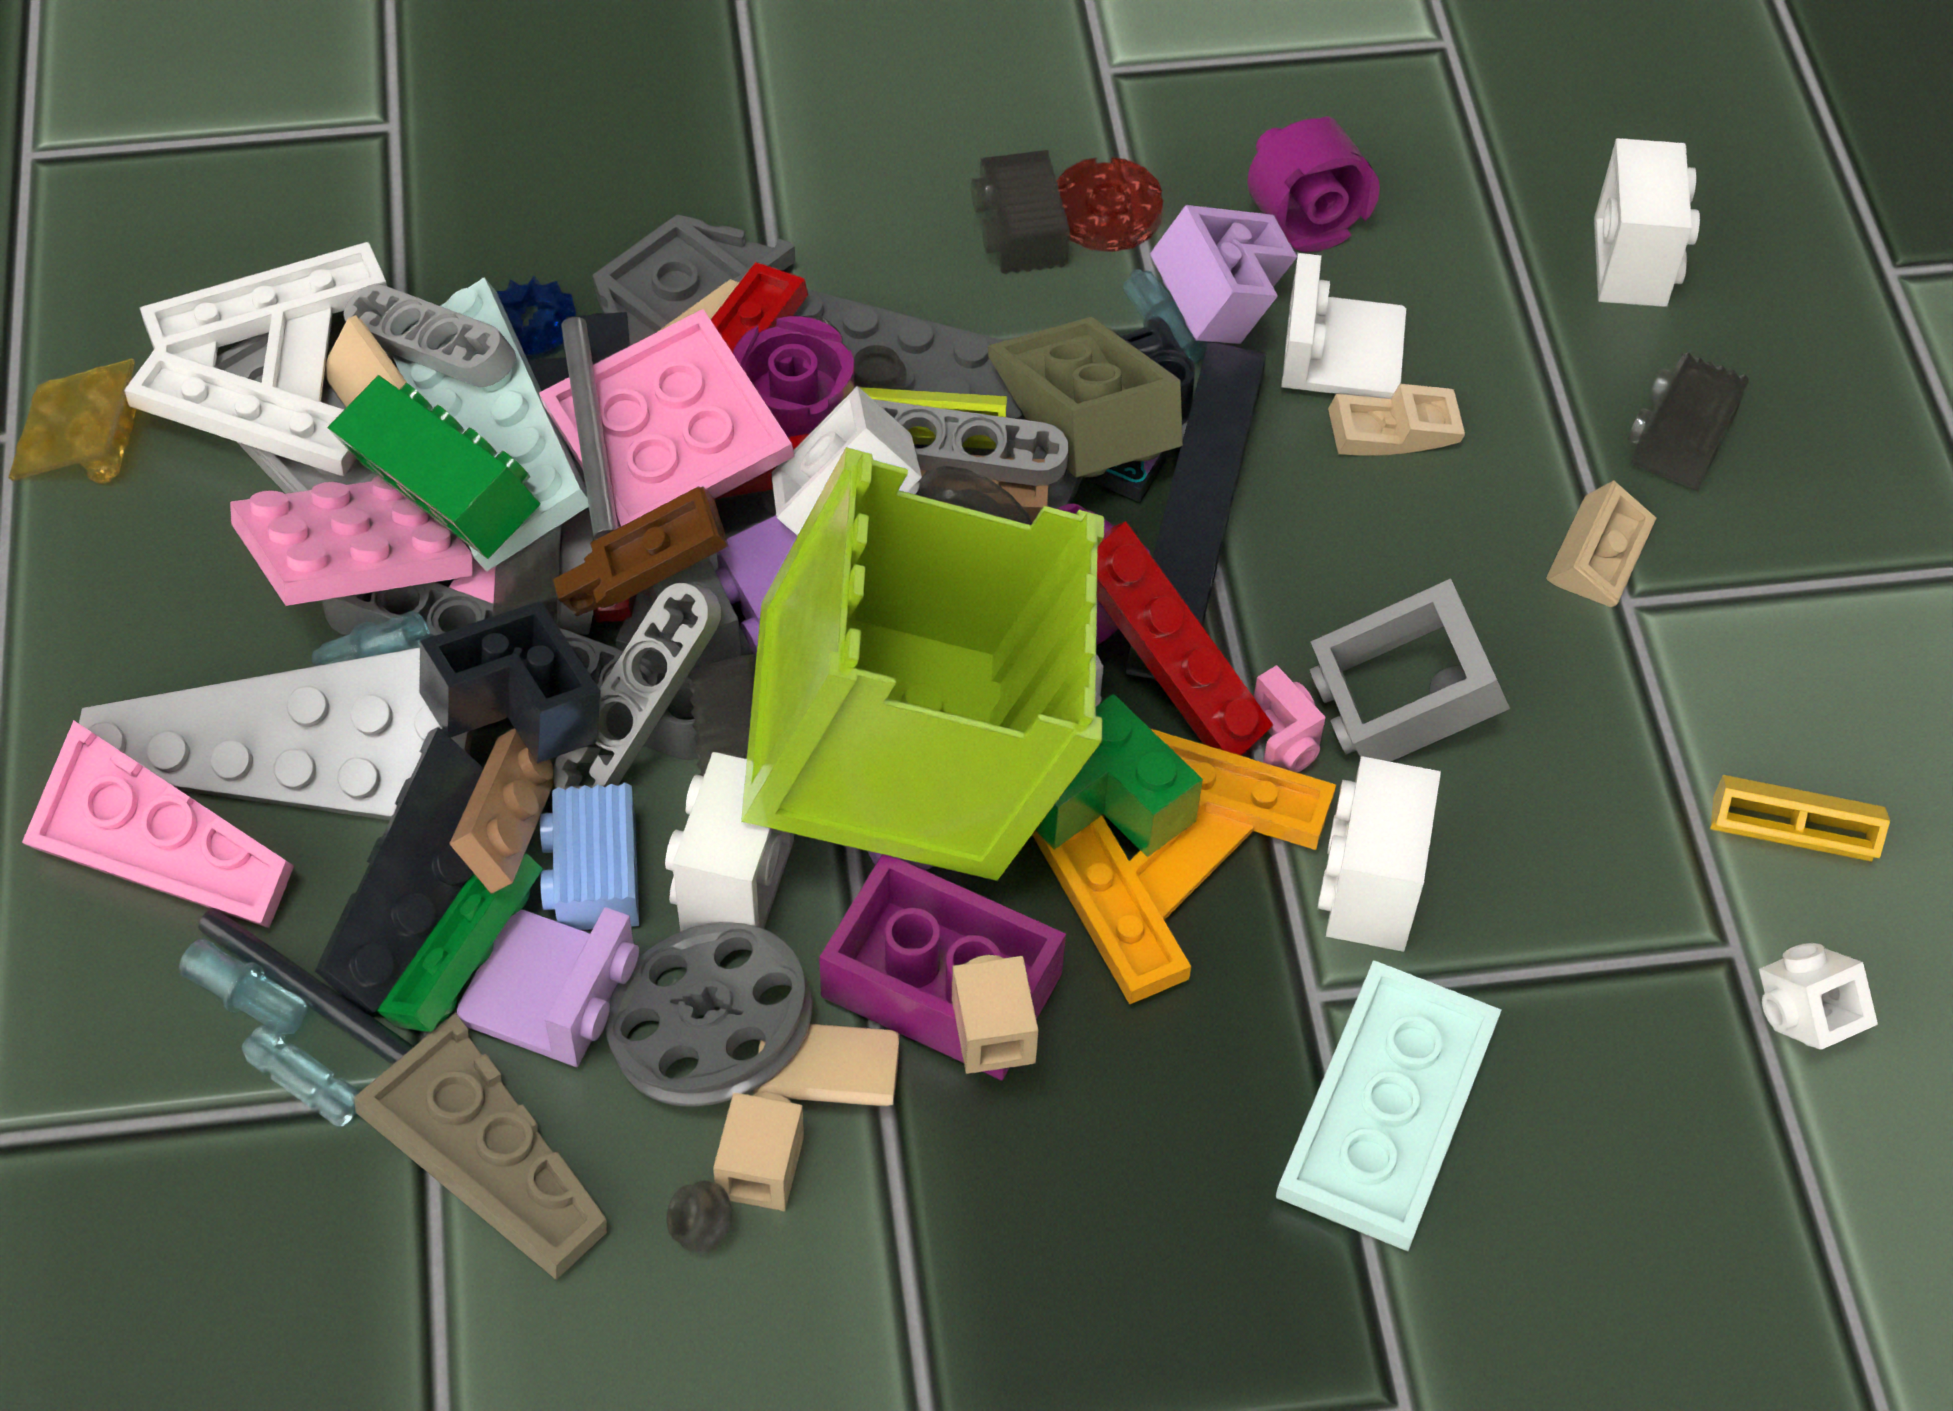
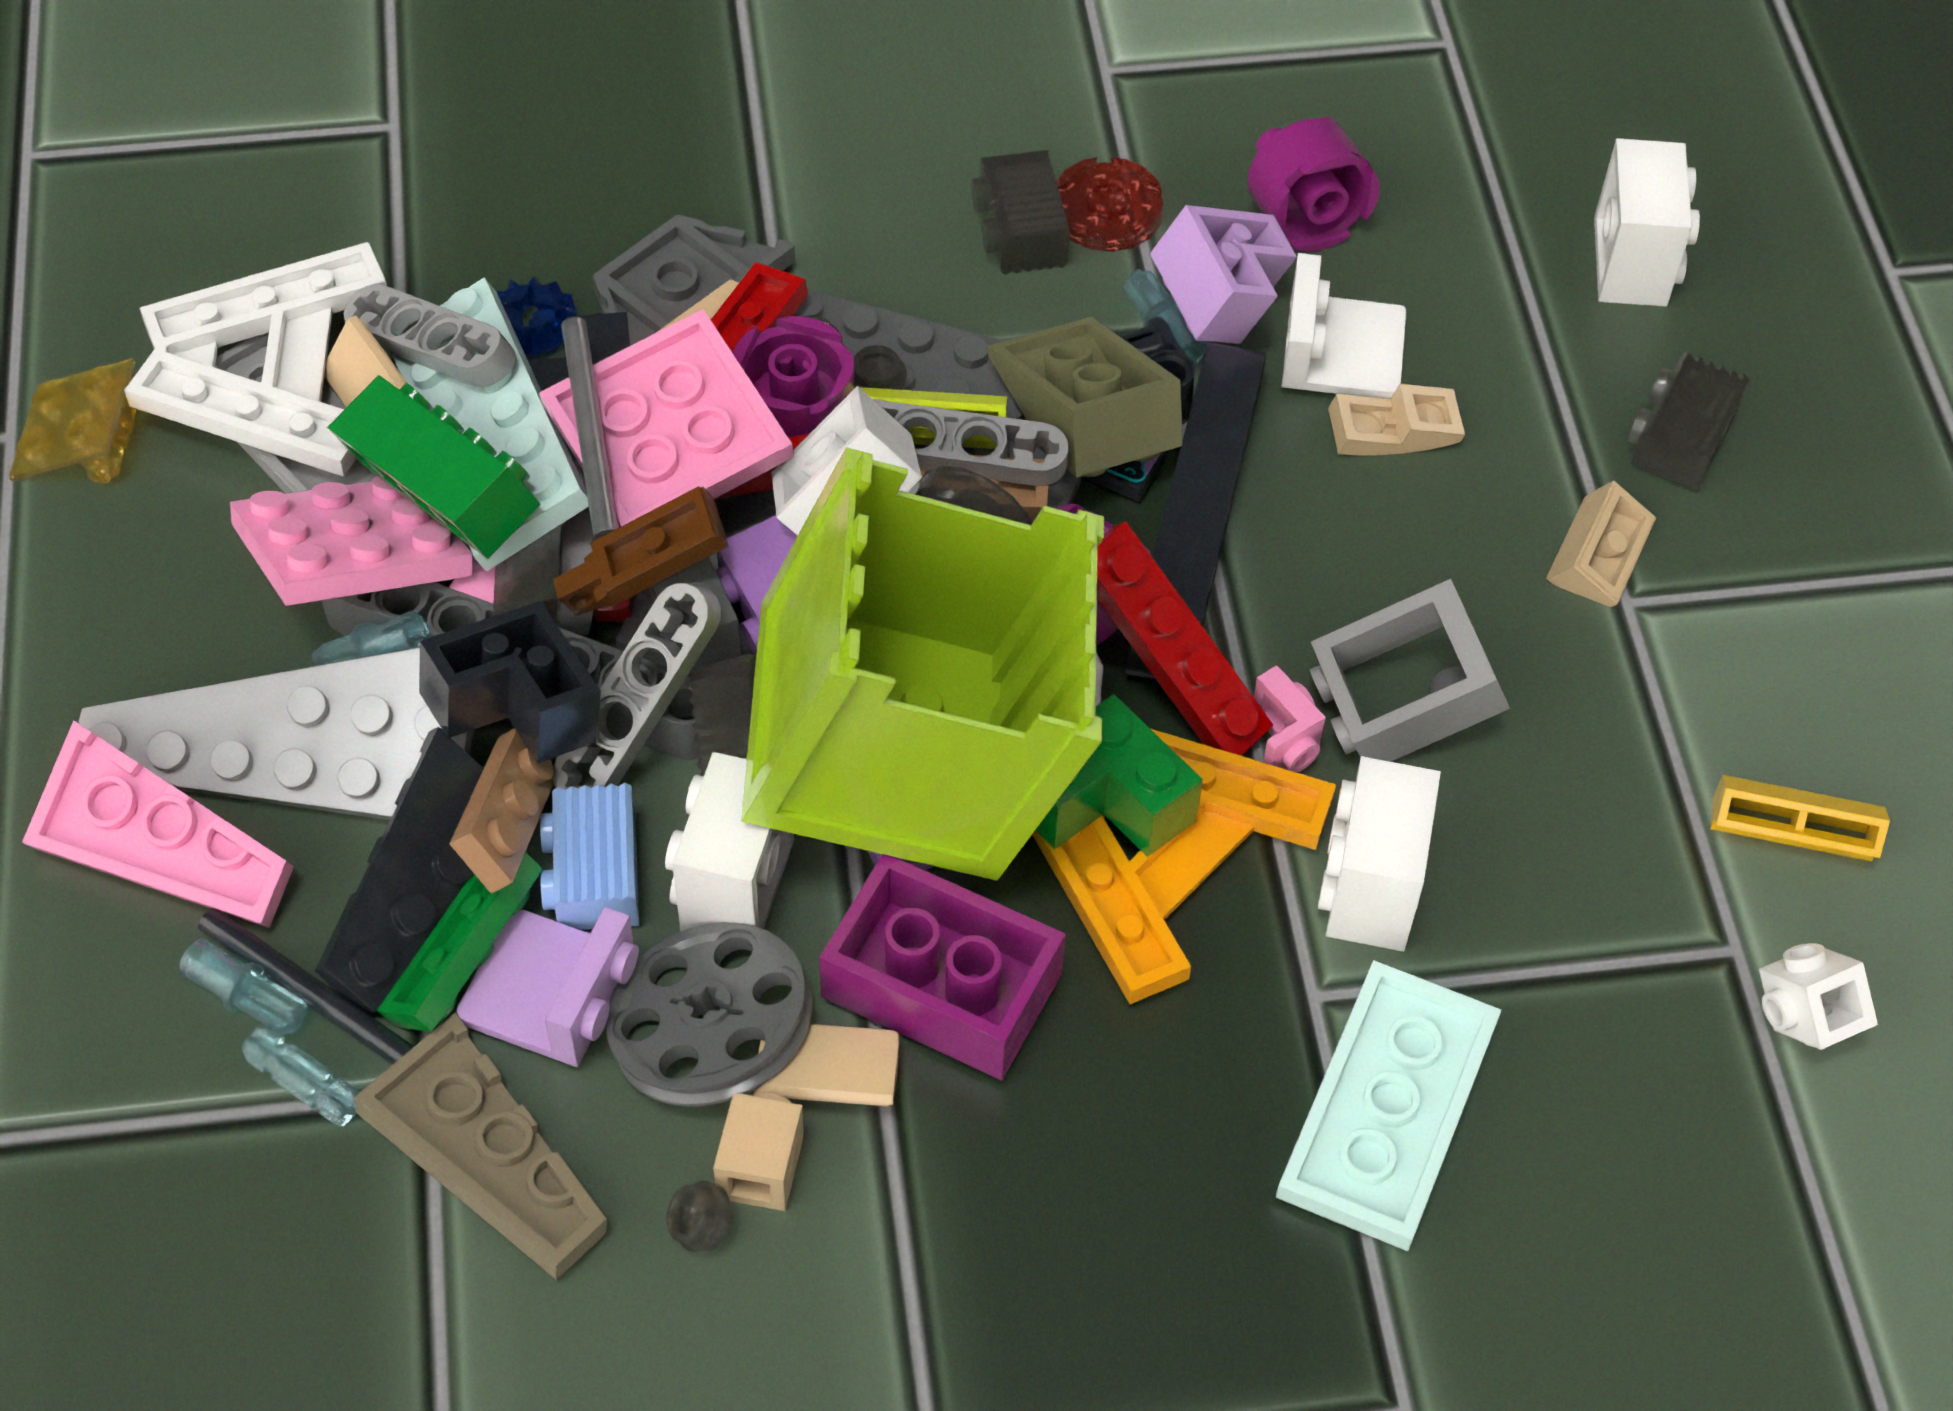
(994, 1013): tan brick -> none

